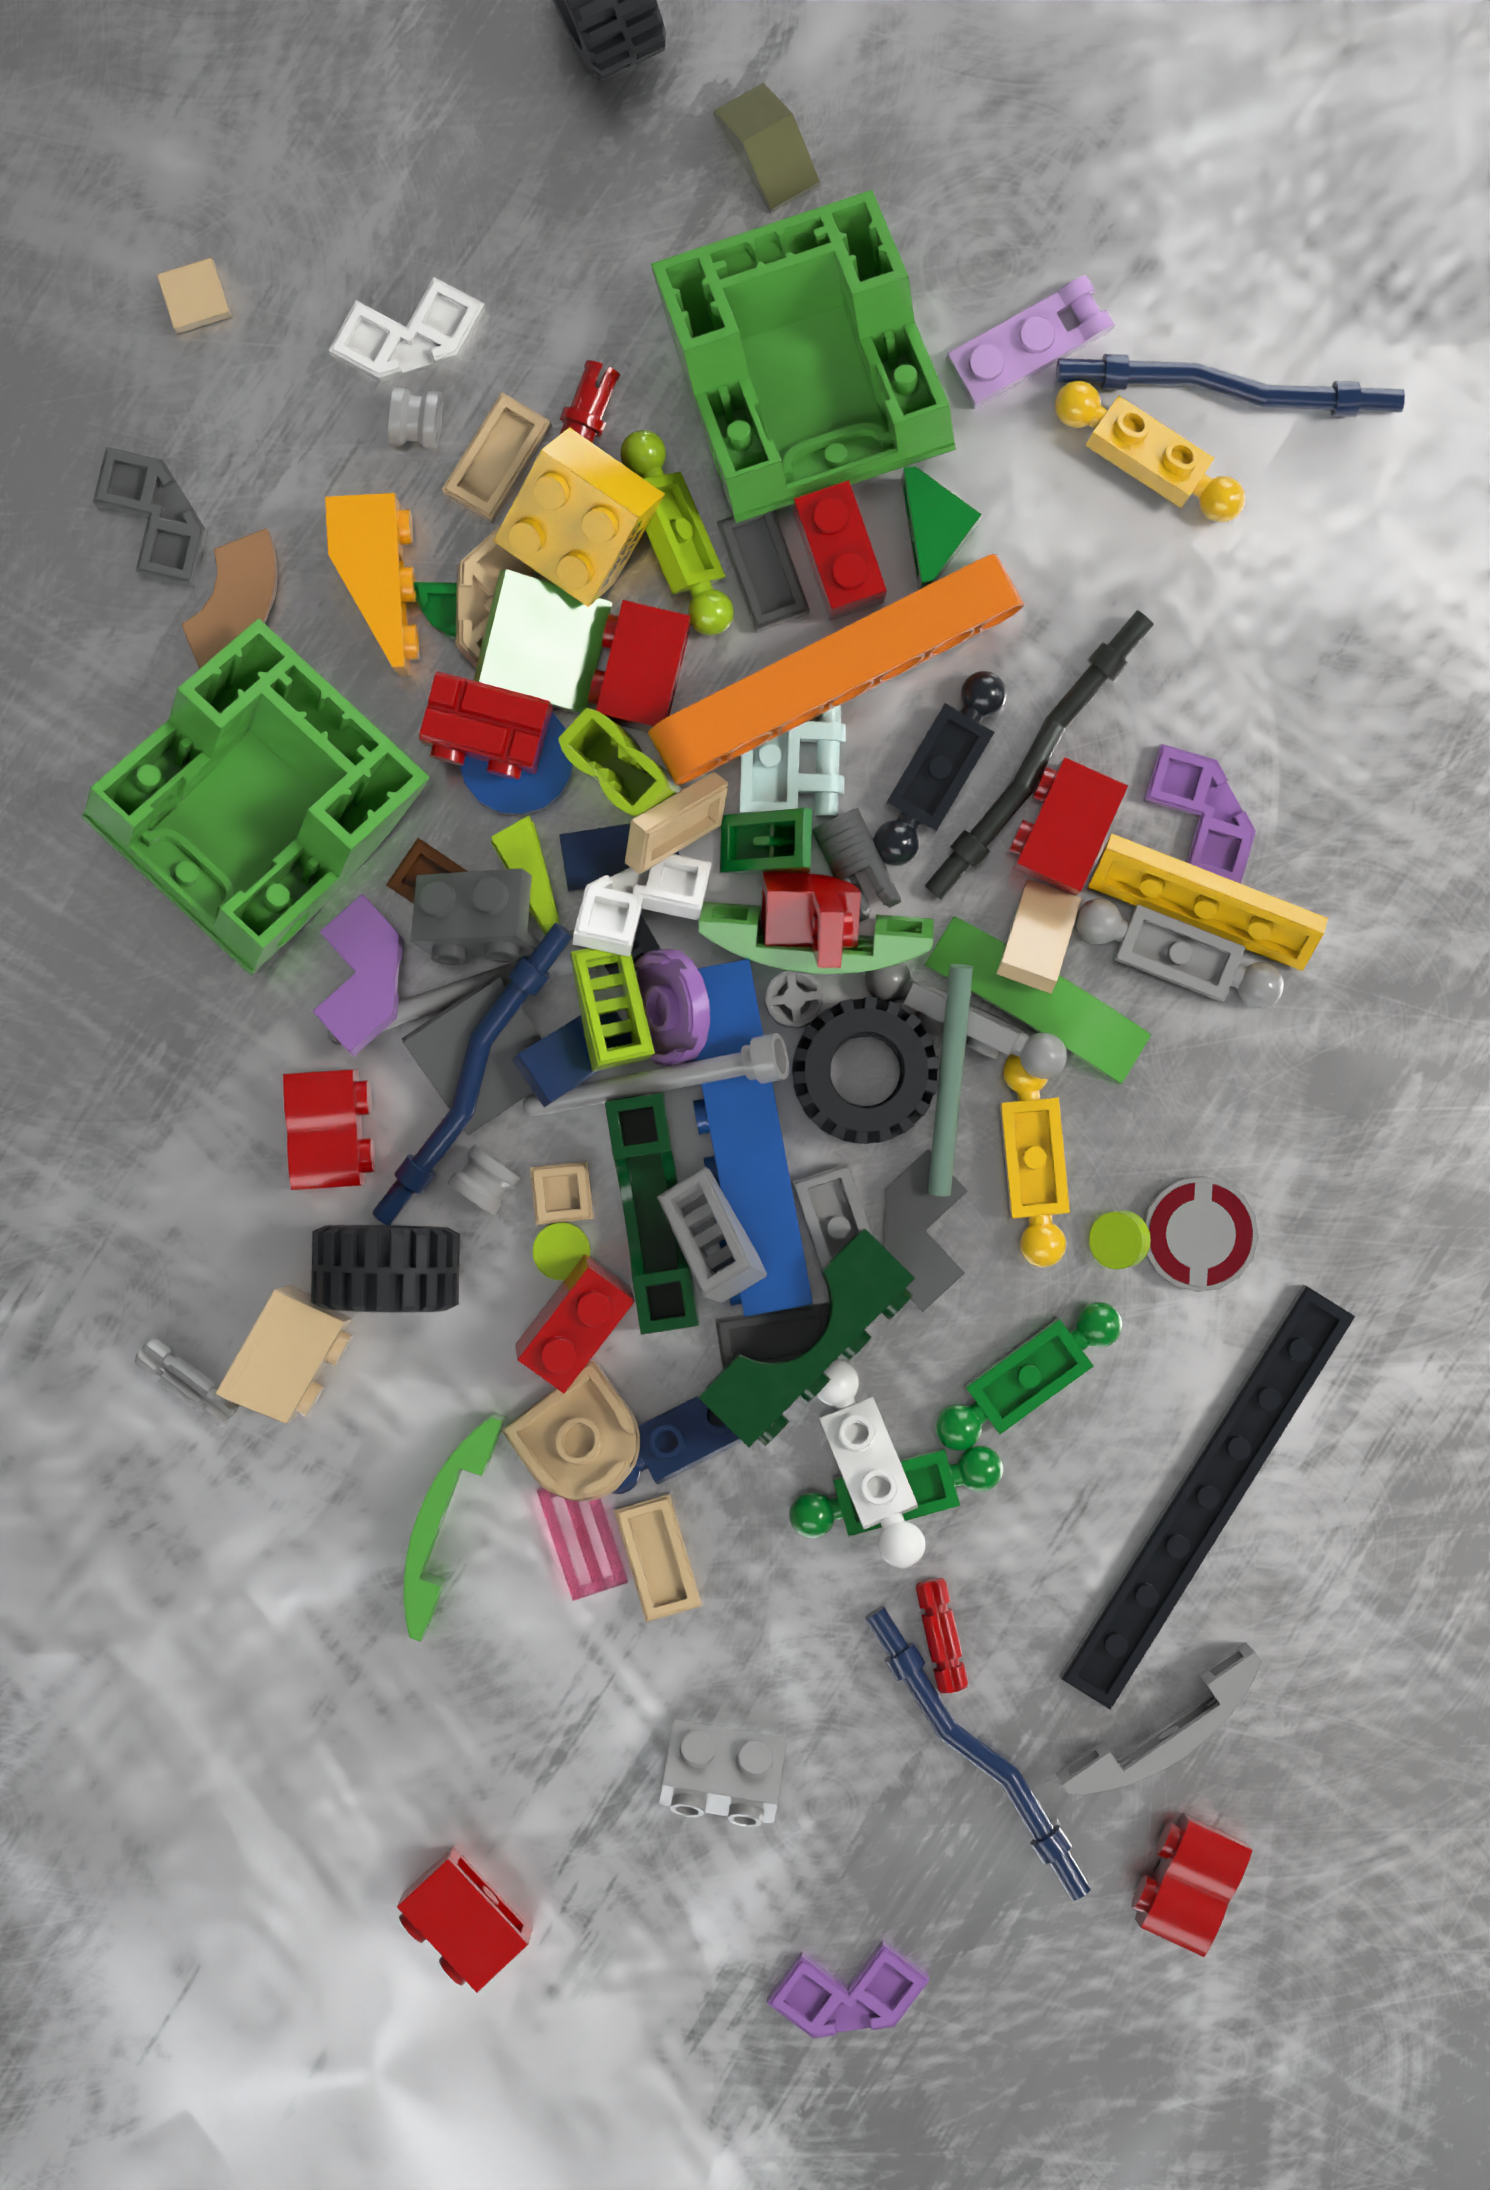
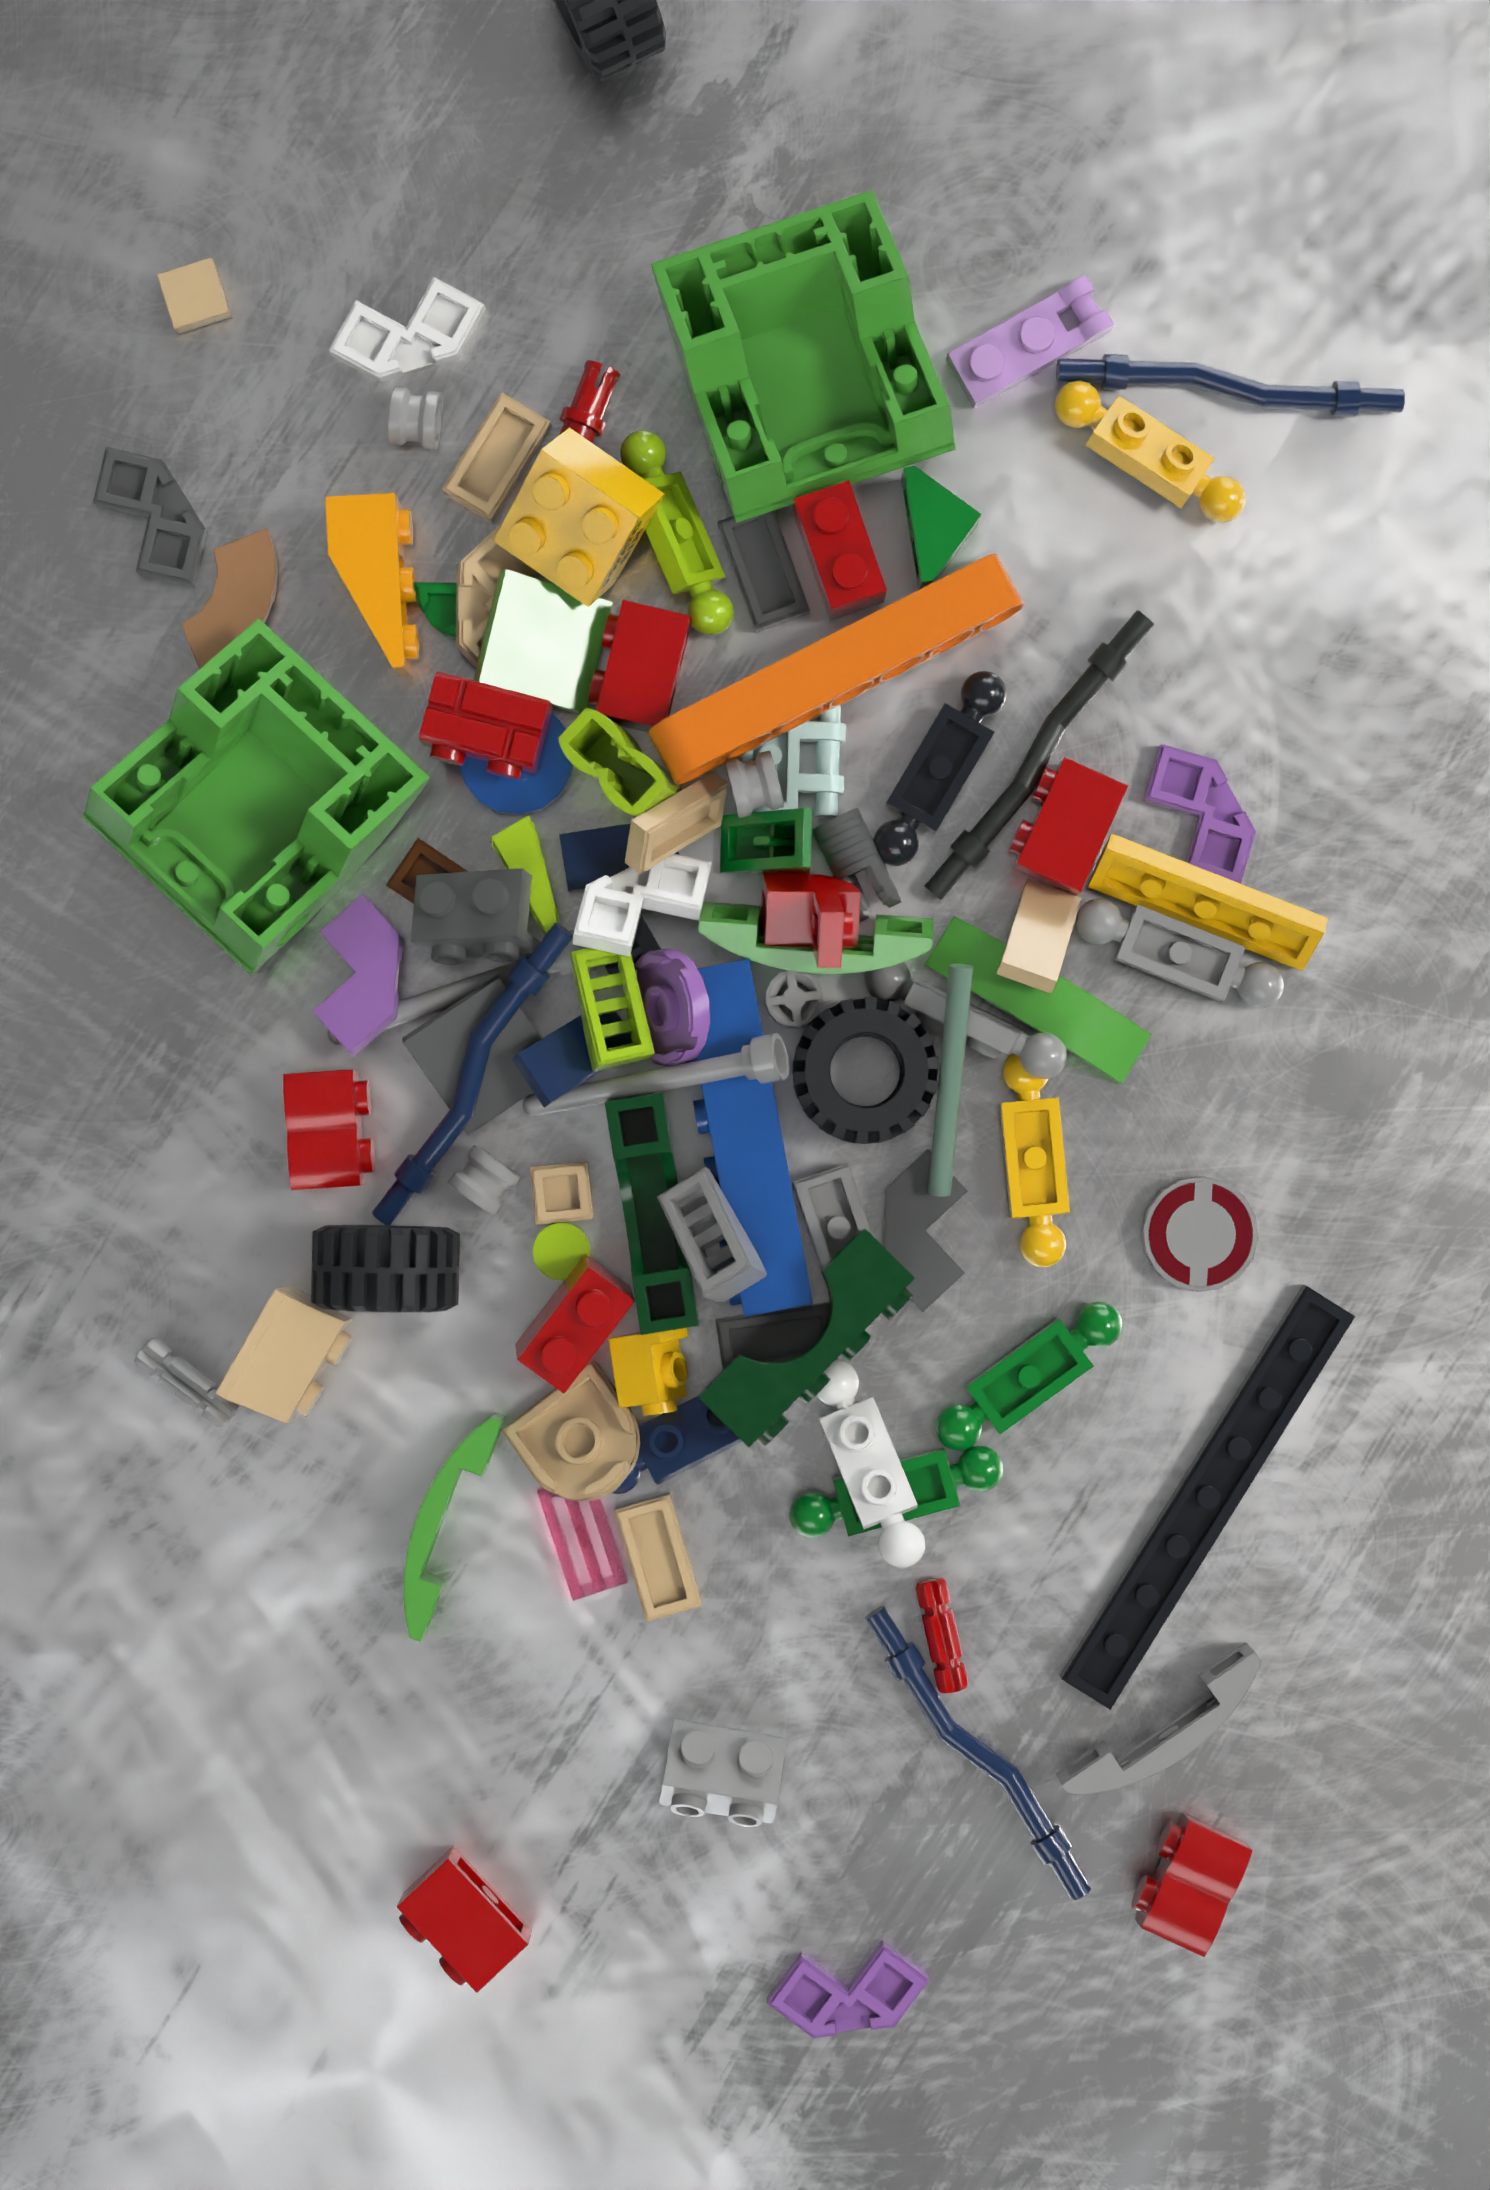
(649, 1370): none -> yellow brick
(754, 784): none -> light grey wheel
(768, 146): olive slope -> none
(1119, 1239): lime tile -> none

